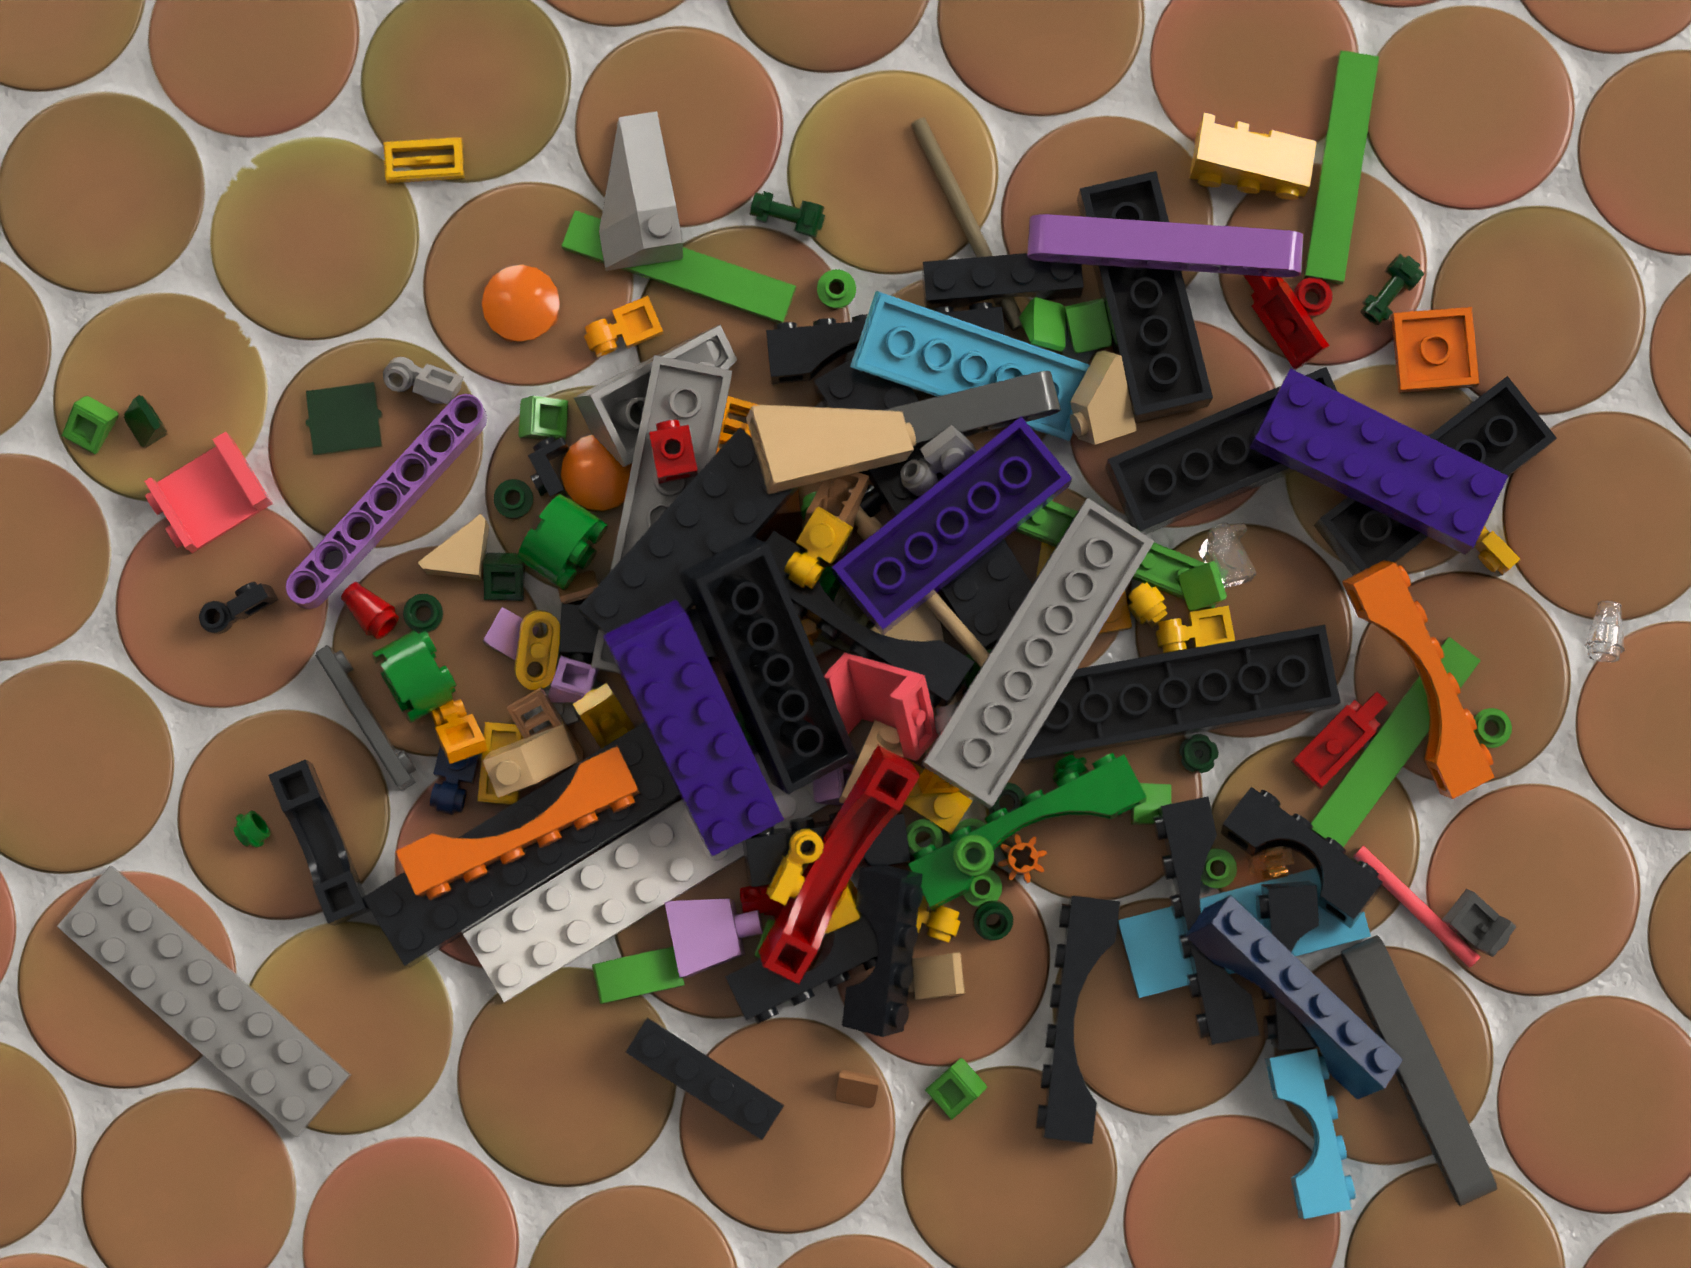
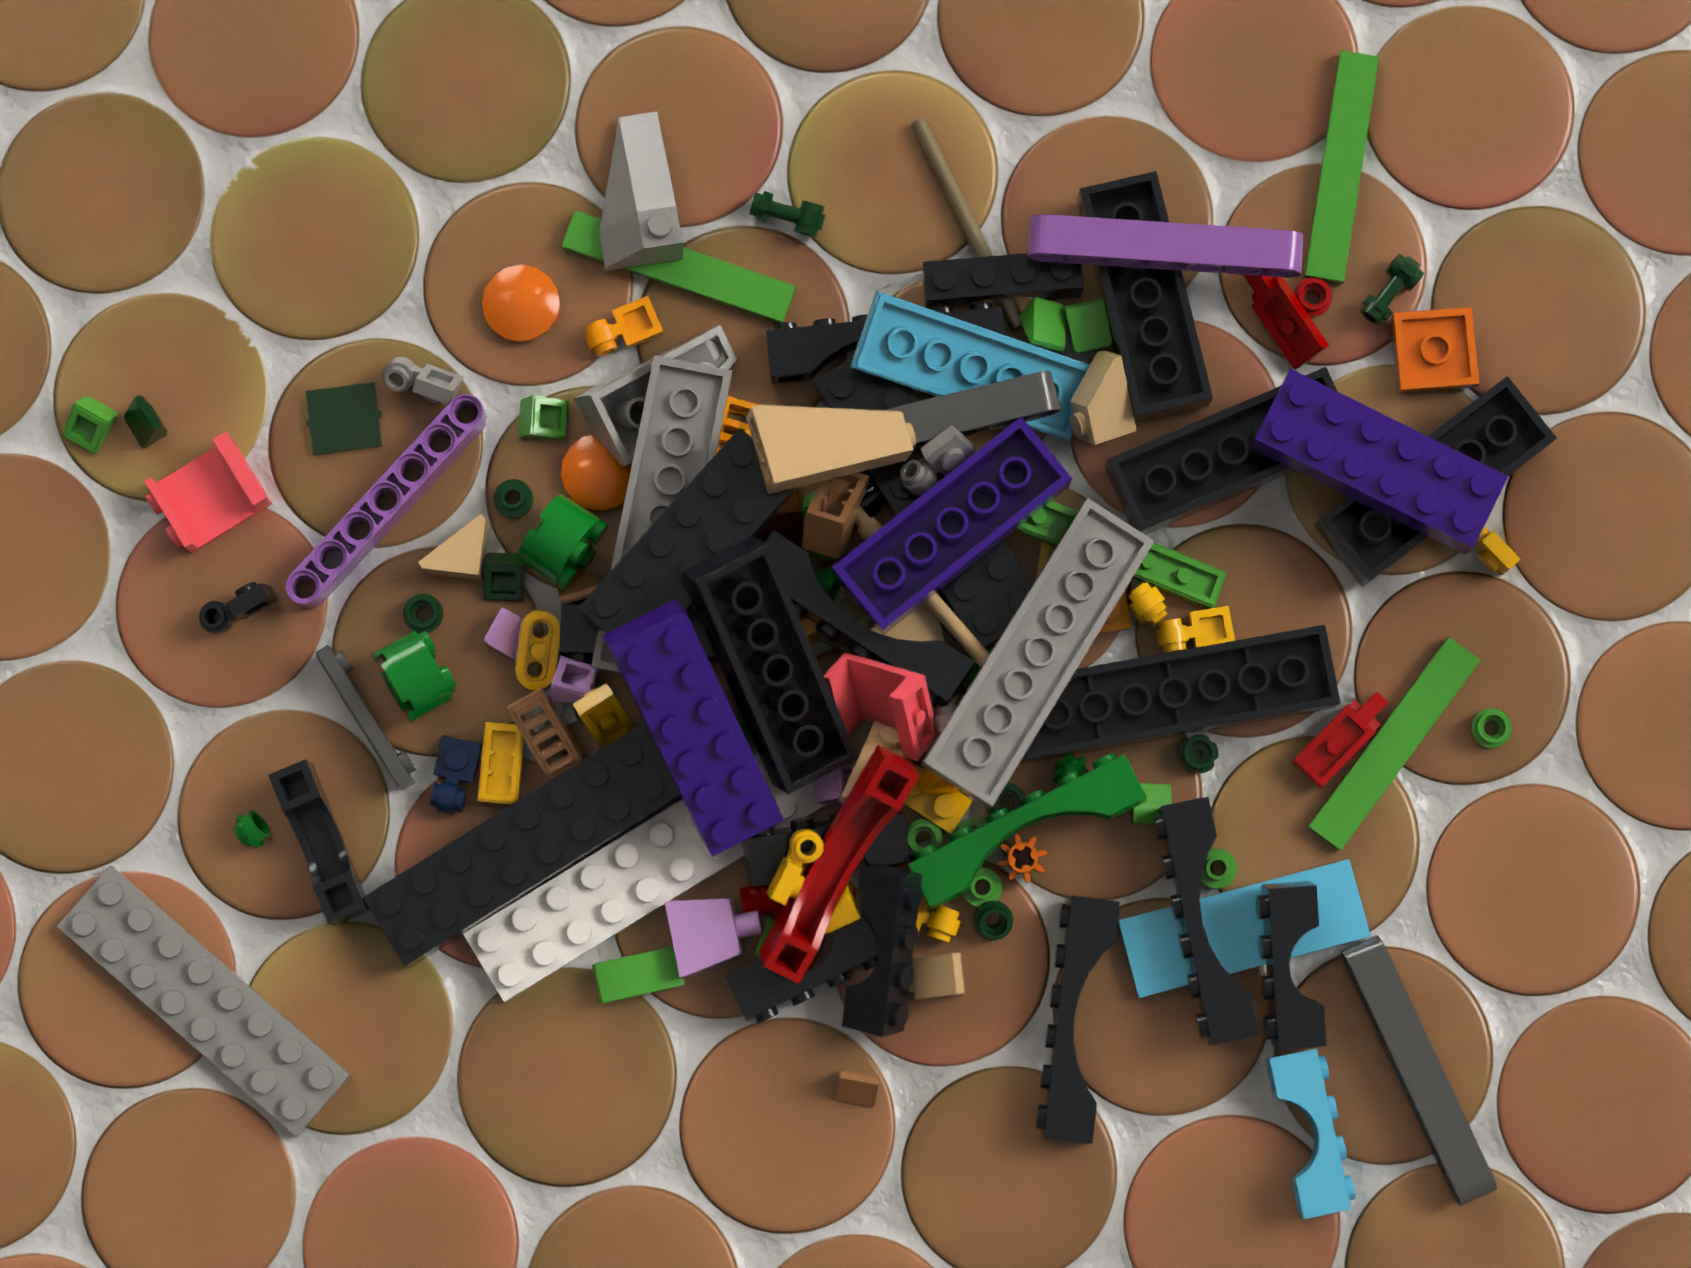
(370, 610): red cone -> none
(426, 174): yellow tile -> none
(440, 860): orange arch -> none
(457, 732): light orange plate -> none
(530, 760): tan slope -> none
(546, 478): black bracket -> none
(674, 466): red brick -> none
(705, 1078): black arch -> none
(823, 538): yellow plate -> none
(840, 300): bright green plate -> none
(956, 1088): bright green slope -> none
(973, 842): bright green plate -> none
(1202, 586): bright green slope -> none
(1226, 549): clear bracket -> none
(1246, 947): dark blue arch -> none
(1252, 159): wedge -> none
(1261, 825): black arch -> none
(1272, 863): clear orange plate -> none
(1419, 909): coral bar -> none
(1452, 751): orange arch -> none
(1479, 924): dark grey bracket -> none
(1606, 634): clear cone -> none

